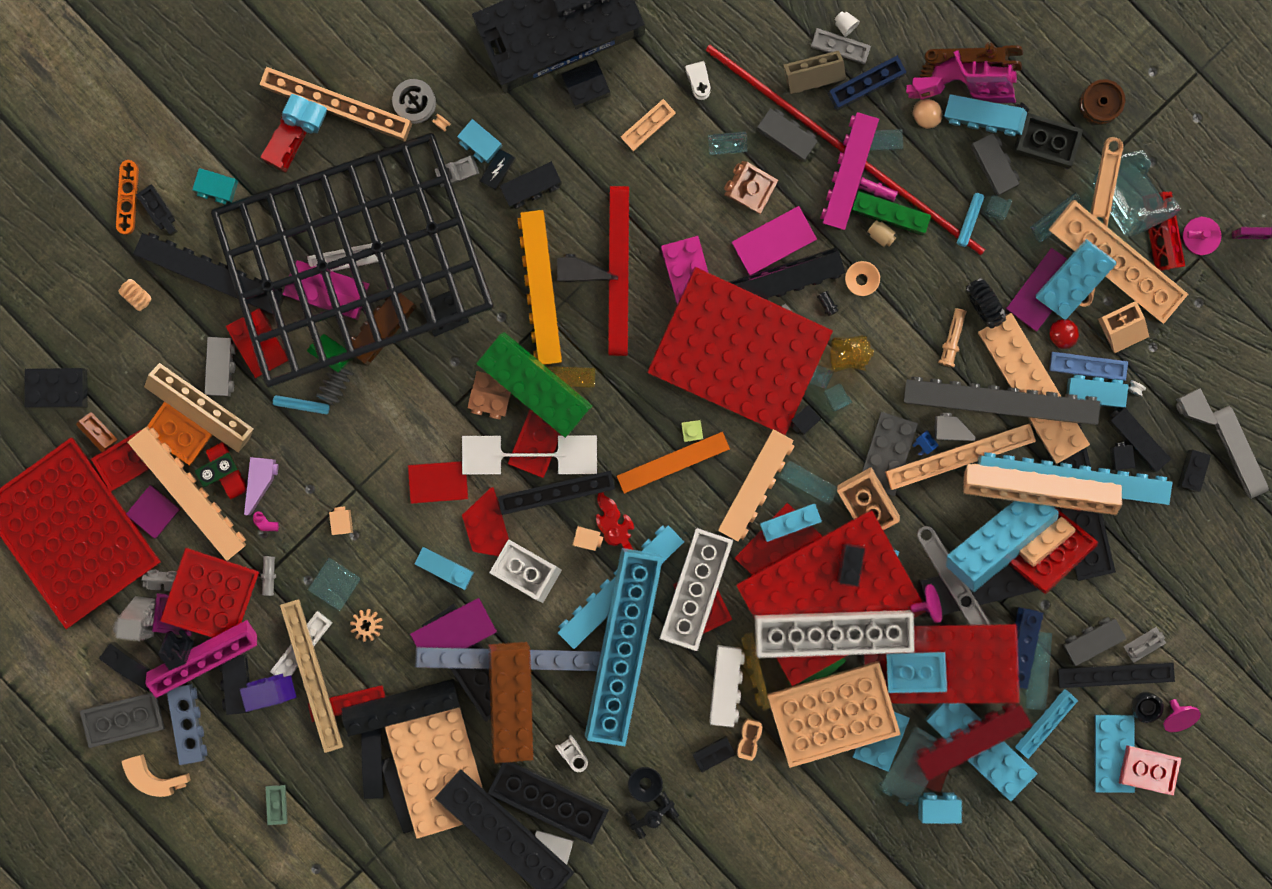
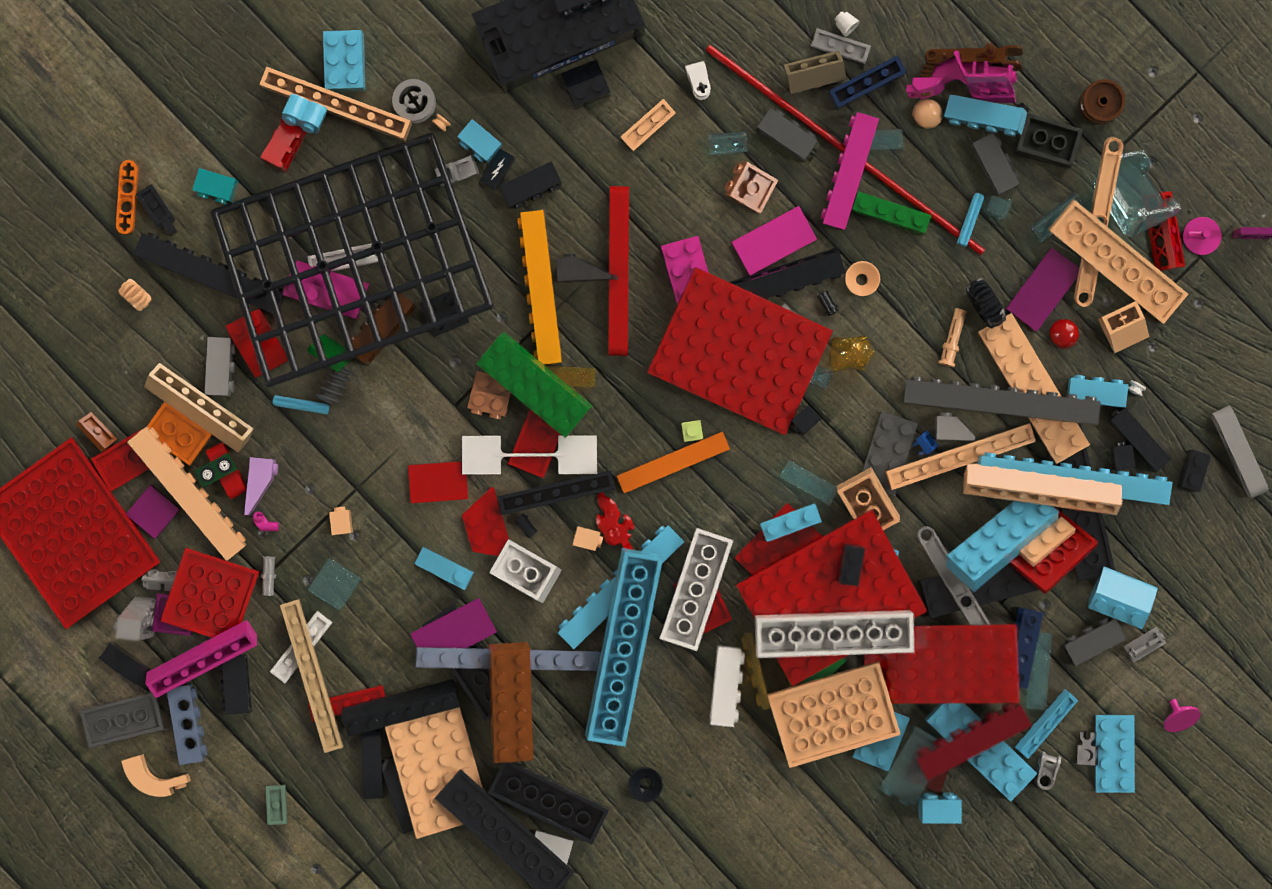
(56, 388): black brick -> none
(175, 650): black hinge -> none
(268, 692): dark purple brick -> none
(344, 61): none -> medium azure brick
(360, 621): light nougat gear -> none
(526, 525): none -> black pin
(572, 753): white piece -> none
(652, 817): black axle -> none
(713, 754): black hinge -> none
(751, 733): light nougat brick -> none
(755, 485): light nougat brick -> none
(837, 397): clear light blue panel -> none
(877, 189): dark pink pin -> none
(882, 233): tan brick -> none
(916, 672): medium azure plate -> none
(931, 605): dark pink shield -> none
(1047, 769): none -> light grey piece
(1076, 279): medium azure plate -> none
(1087, 753): none -> plate
(1088, 366): medium blue tile -> none
(1116, 675): black plate -> none
(1122, 597): none -> medium azure slope
(1147, 707): black hair -> none
(1149, 770): tile -> none
(1196, 407): light grey slope -> none

